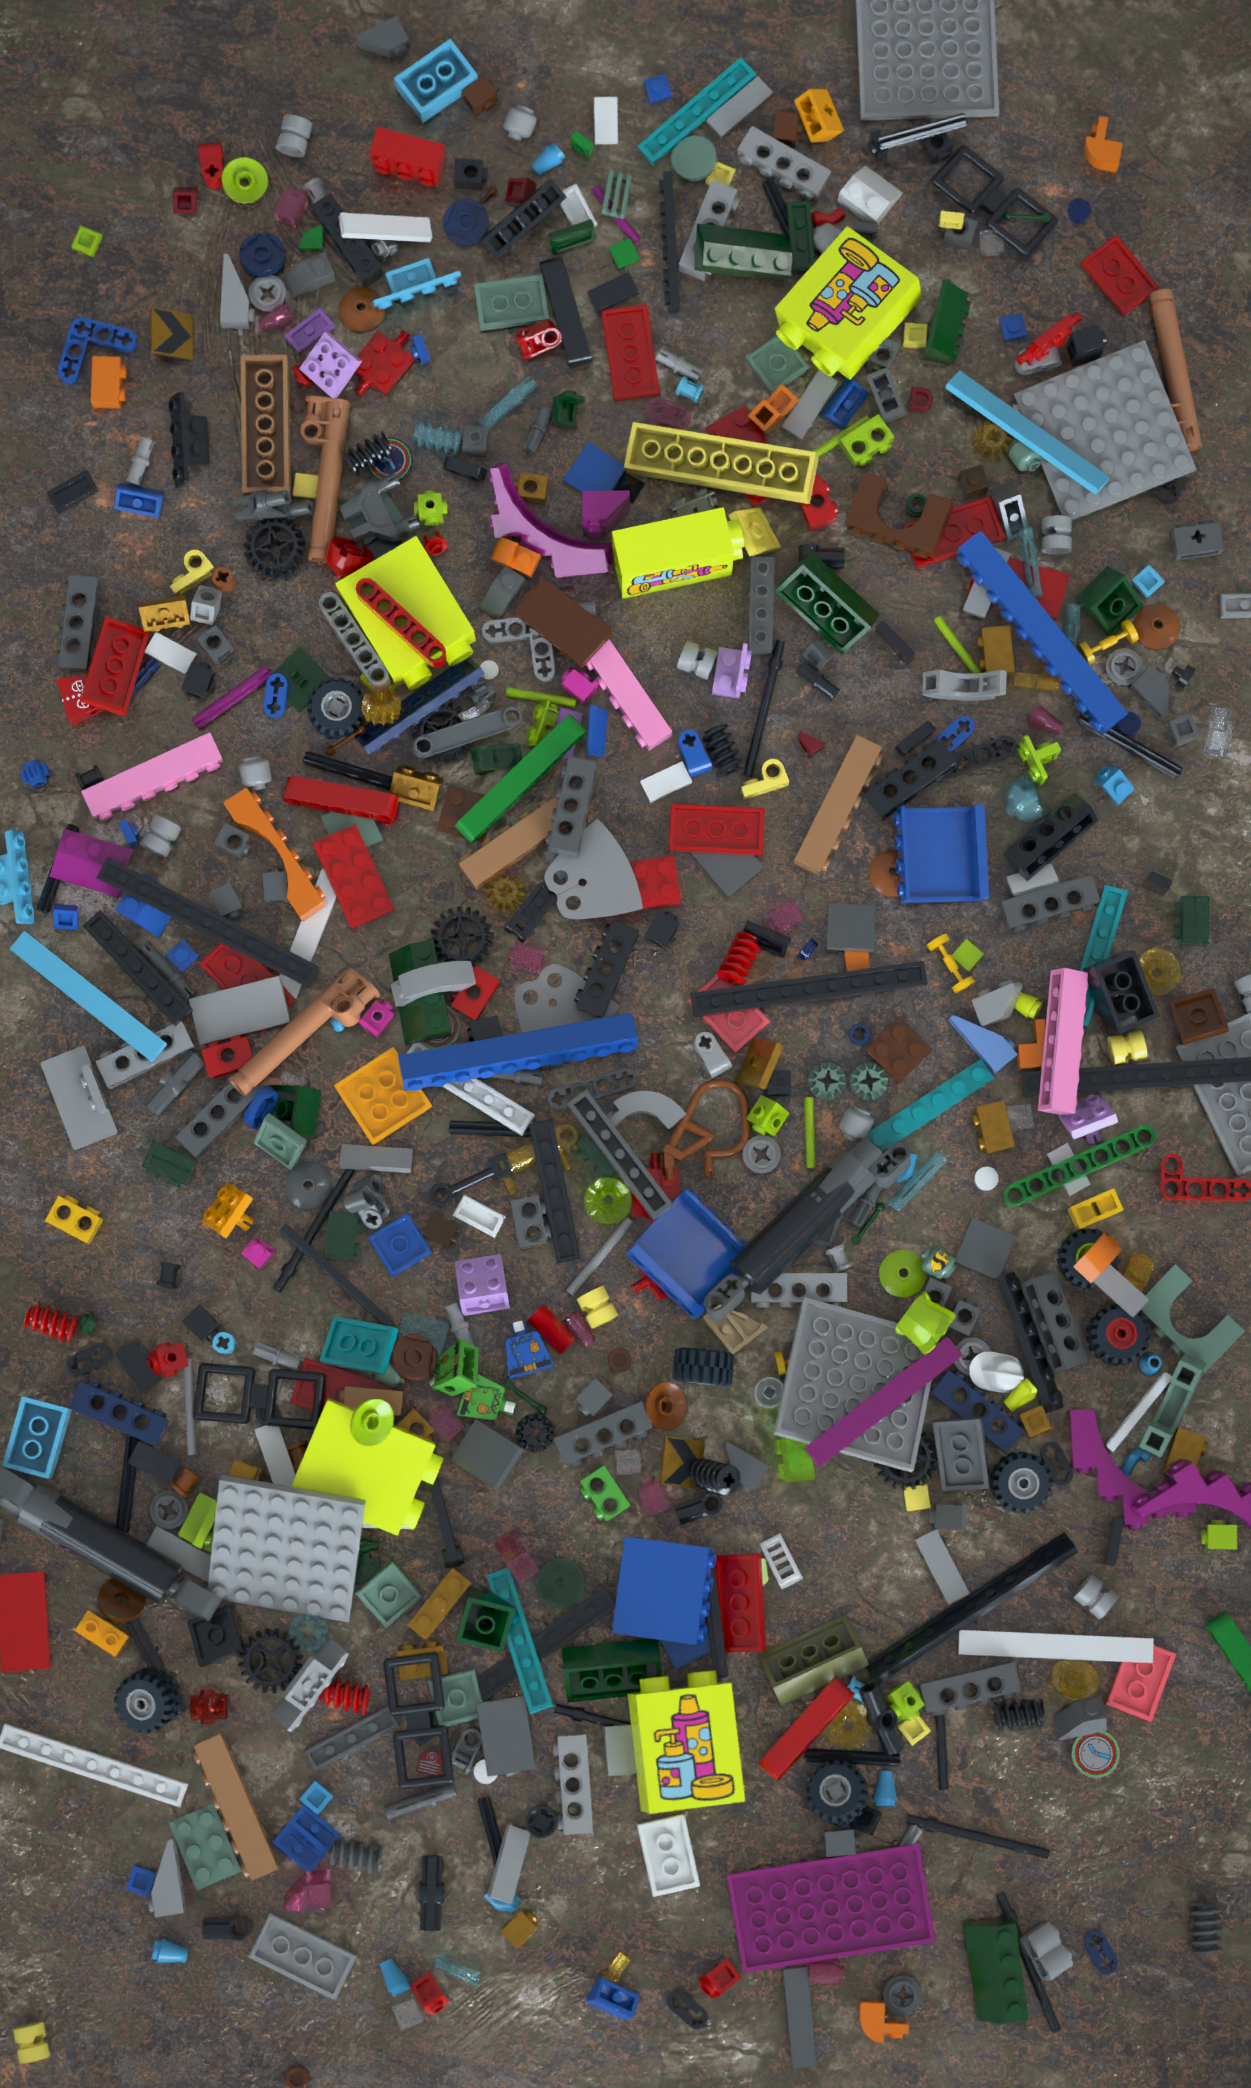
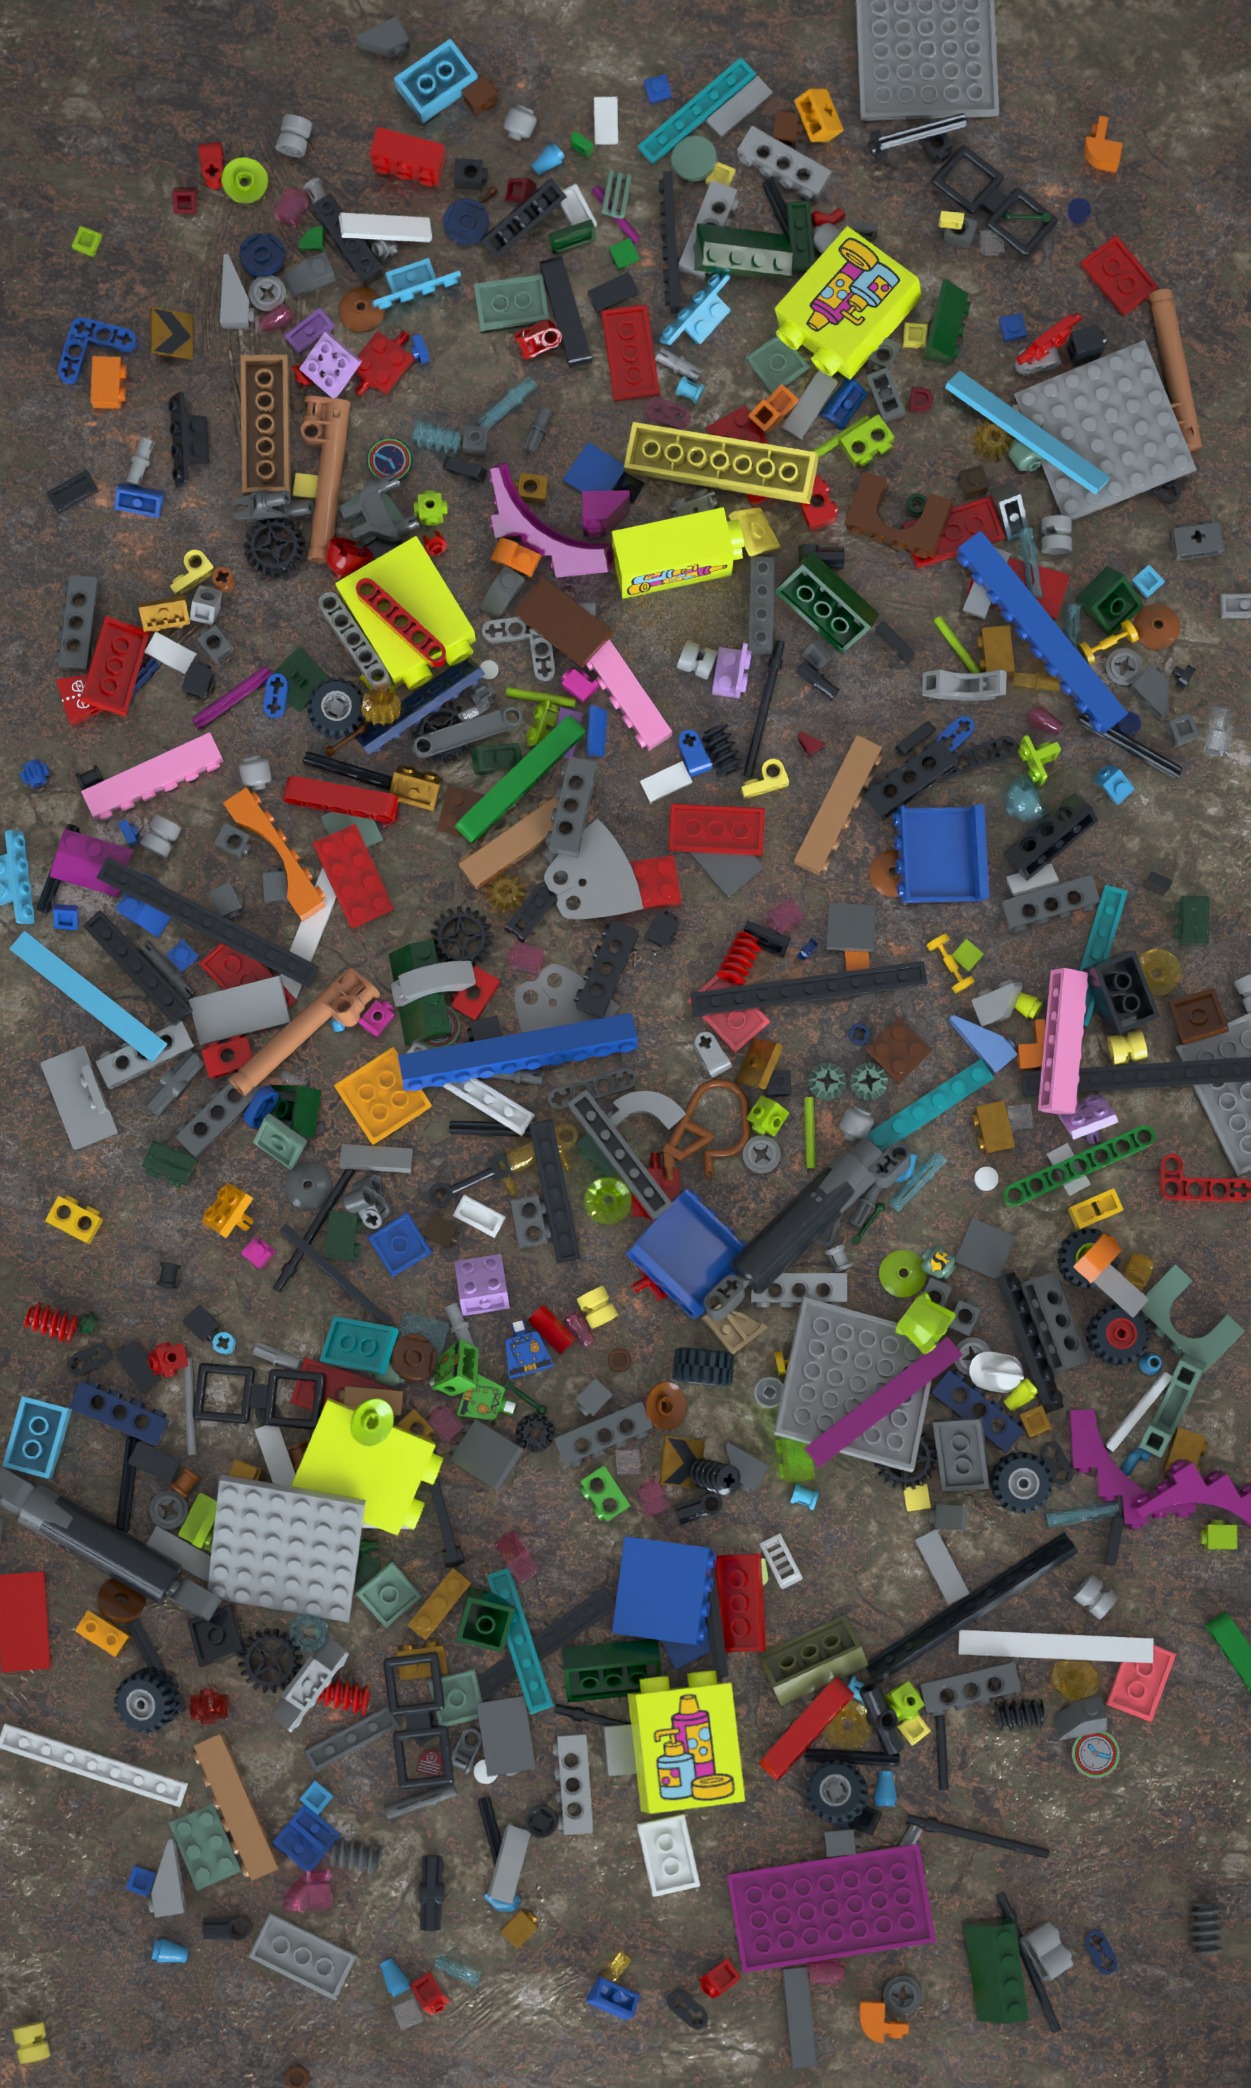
(367, 454): black piece -> none
(566, 409): dark green bracket -> none
(569, 1593): clear green brick -> none
(599, 1256): light grey bar -> none
(701, 315): none -> medium azure bracket
(804, 1496): none -> medium azure bush
(868, 196): white slope -> none
(1087, 1513): none -> clear light blue pin

